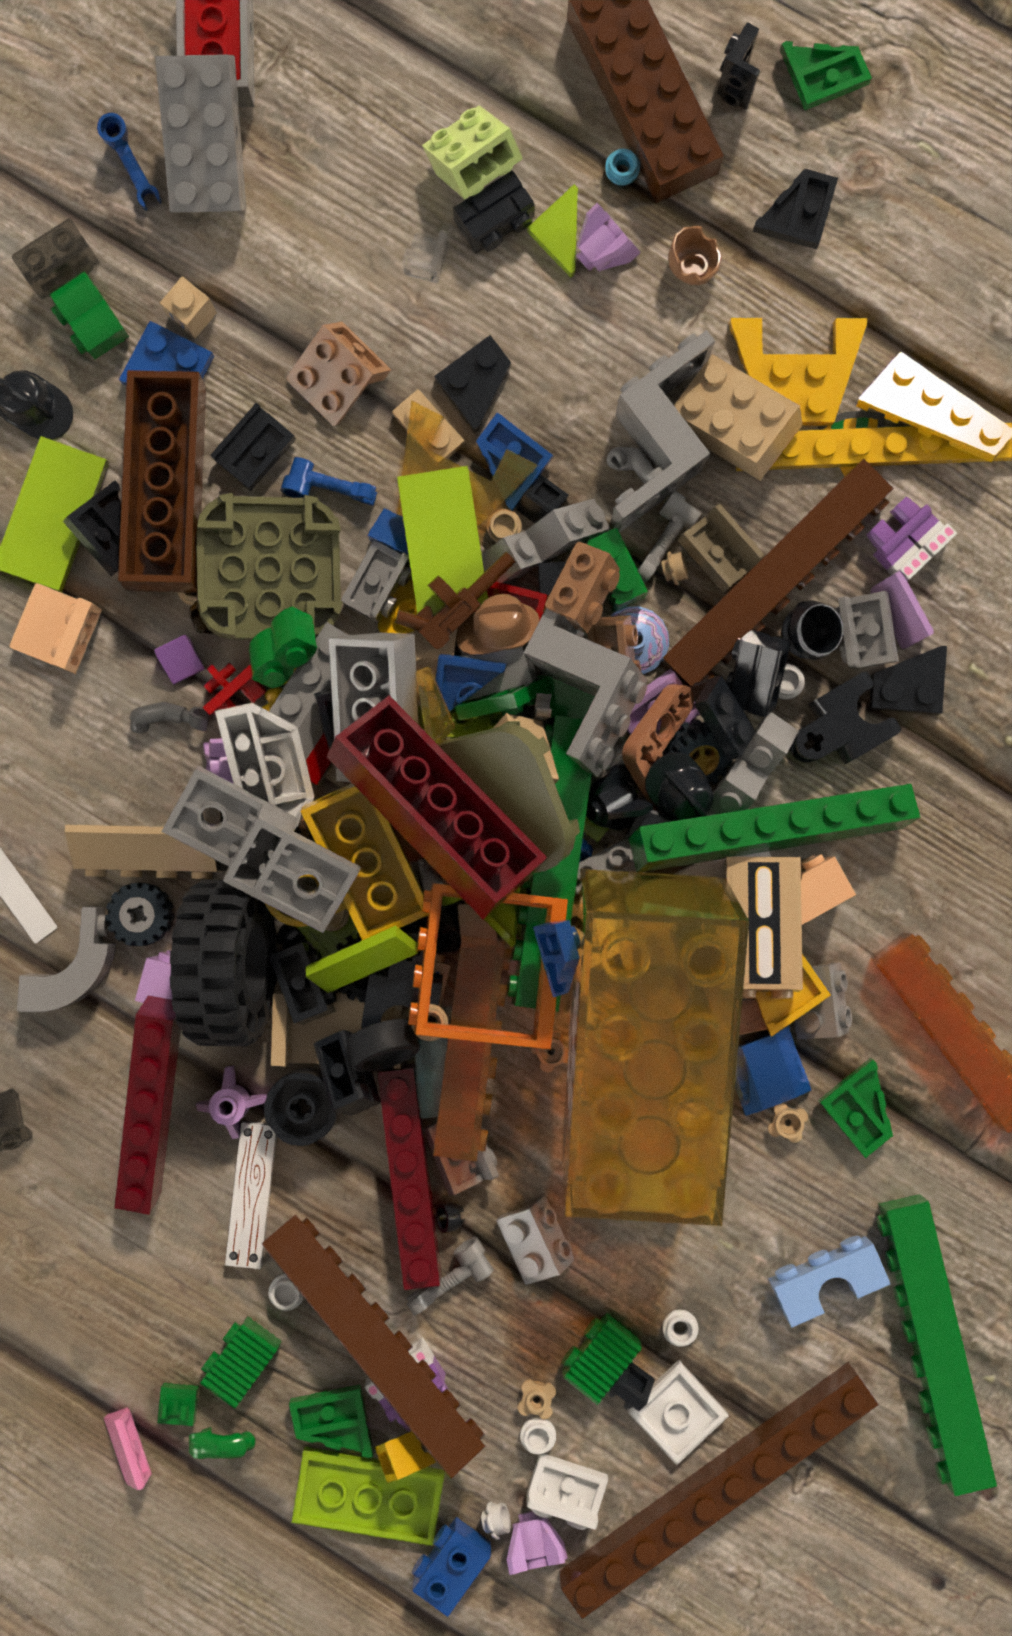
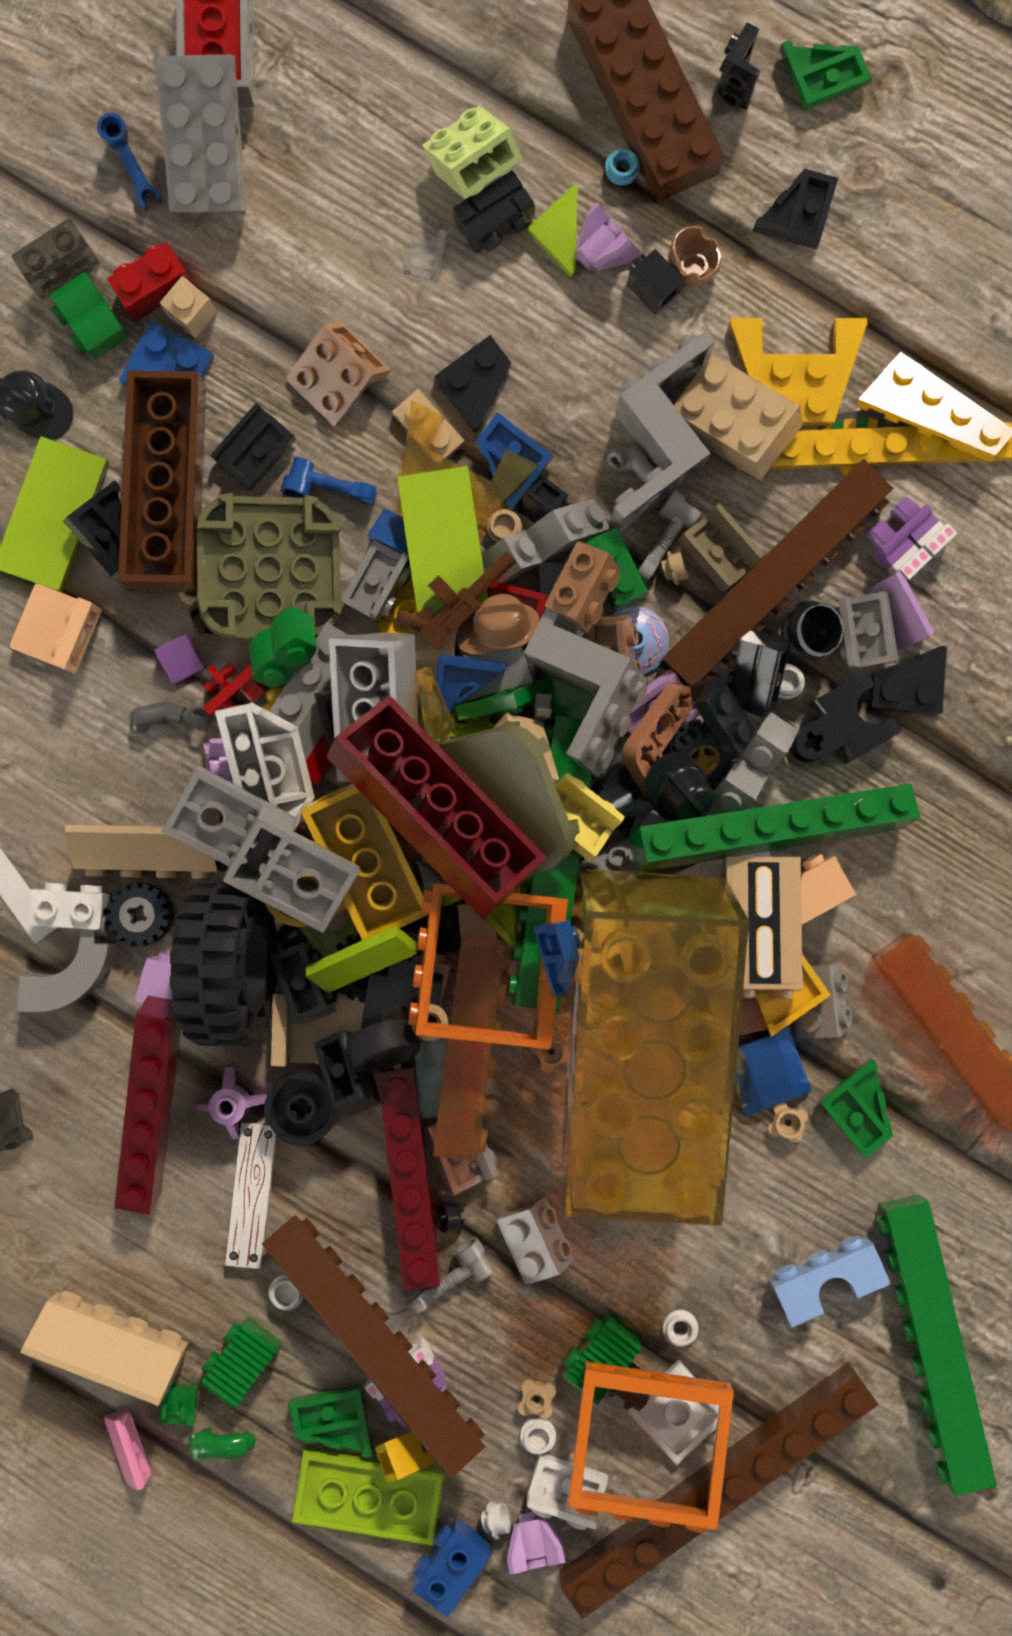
(68, 909): none -> white bracket
(106, 1347): none -> tan slope
(147, 280): none -> red brick
(594, 815): none -> light yellow bracket
(654, 280): none -> black brick
(662, 1385): none -> orange window

